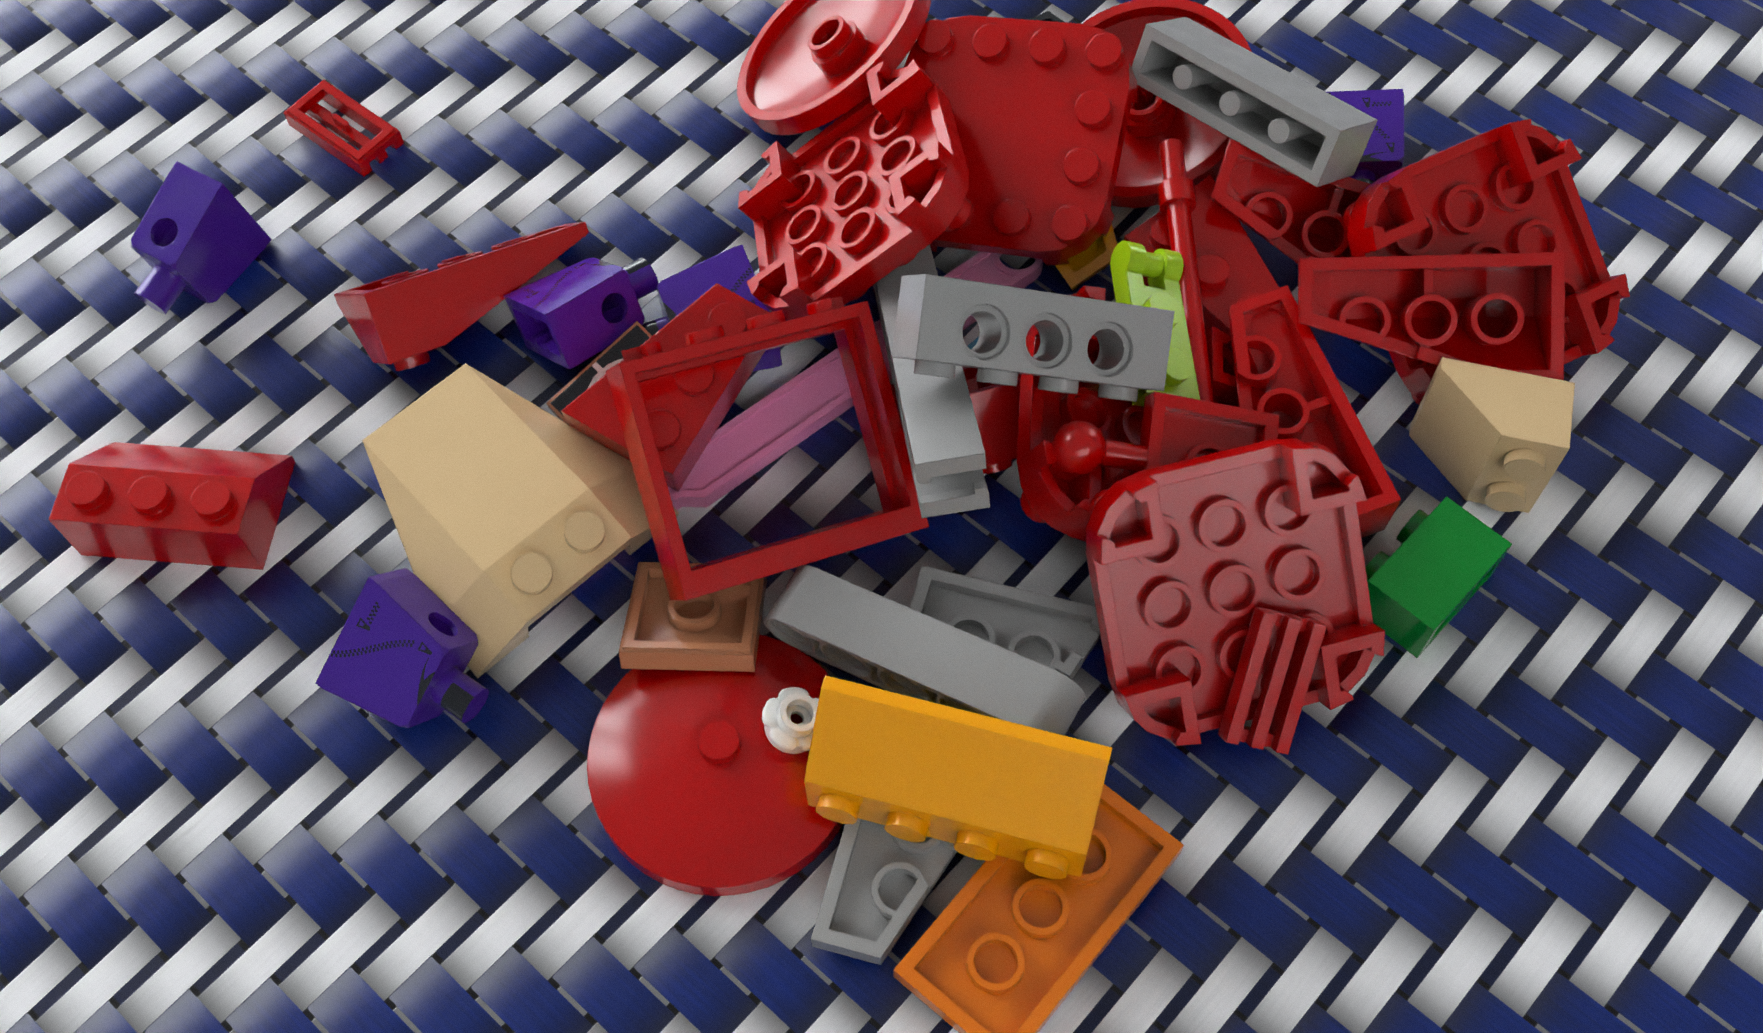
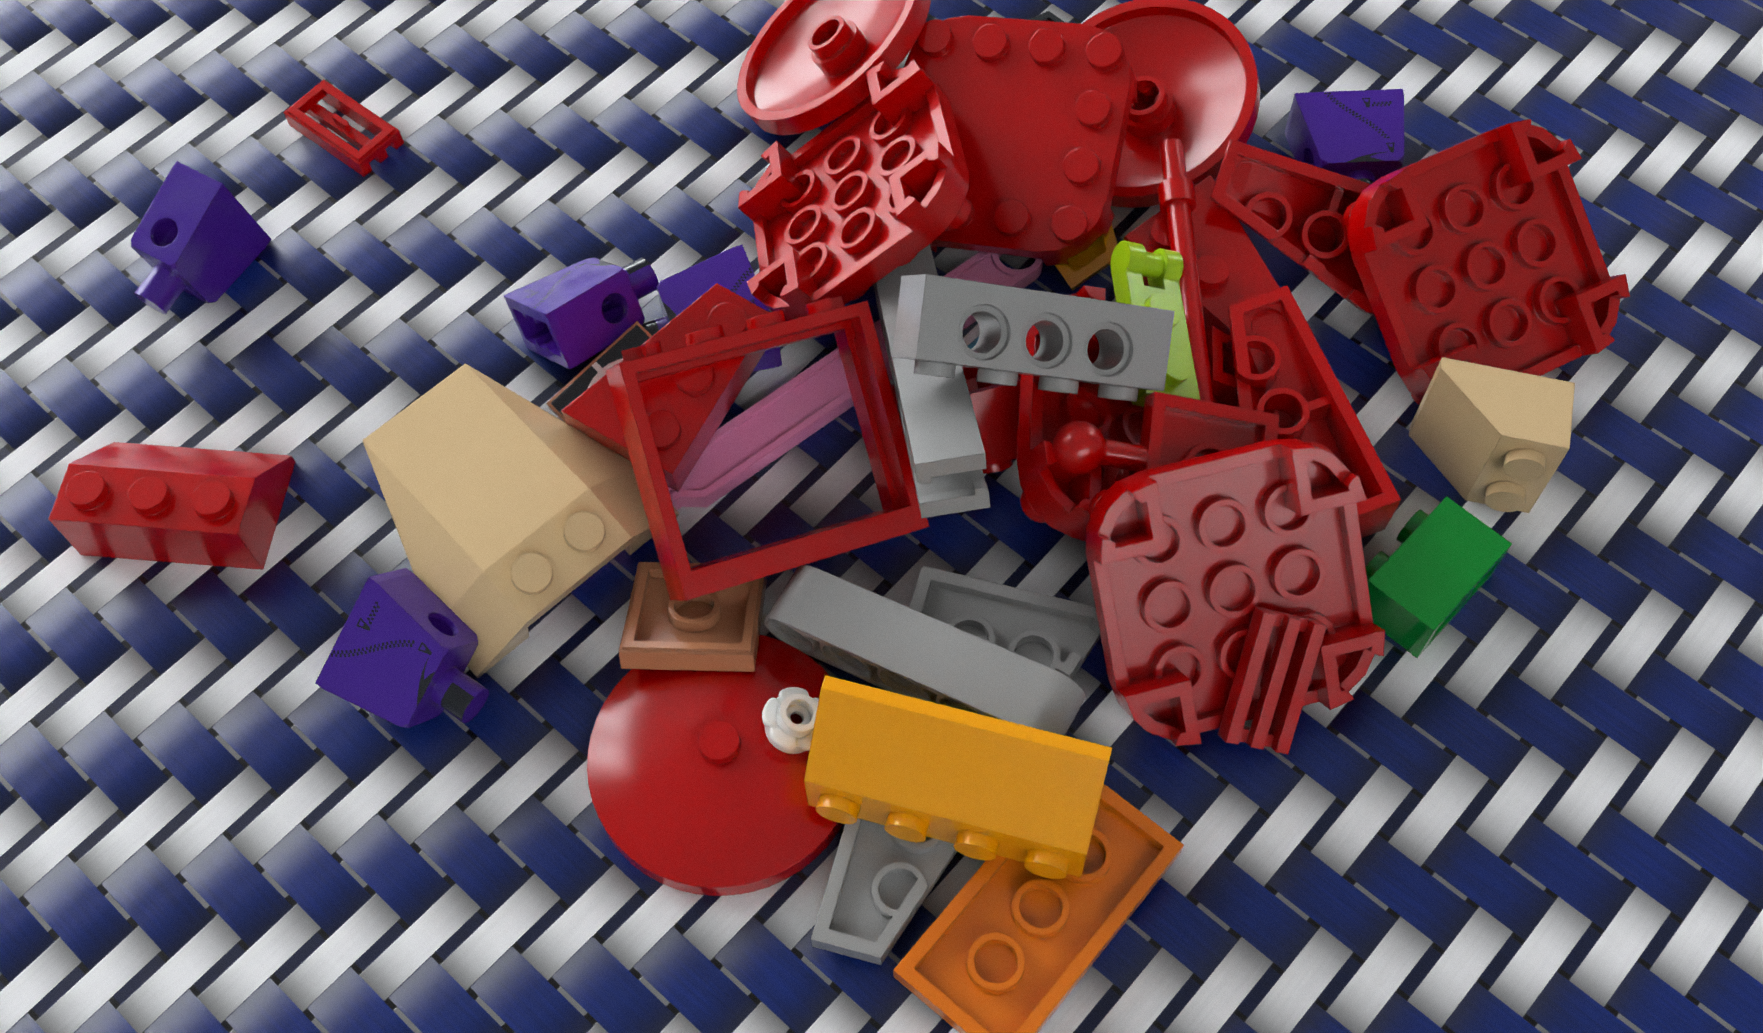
(424, 310): red wedge -> none
(1252, 100): light grey brick -> none
(1455, 307): red wedge -> none

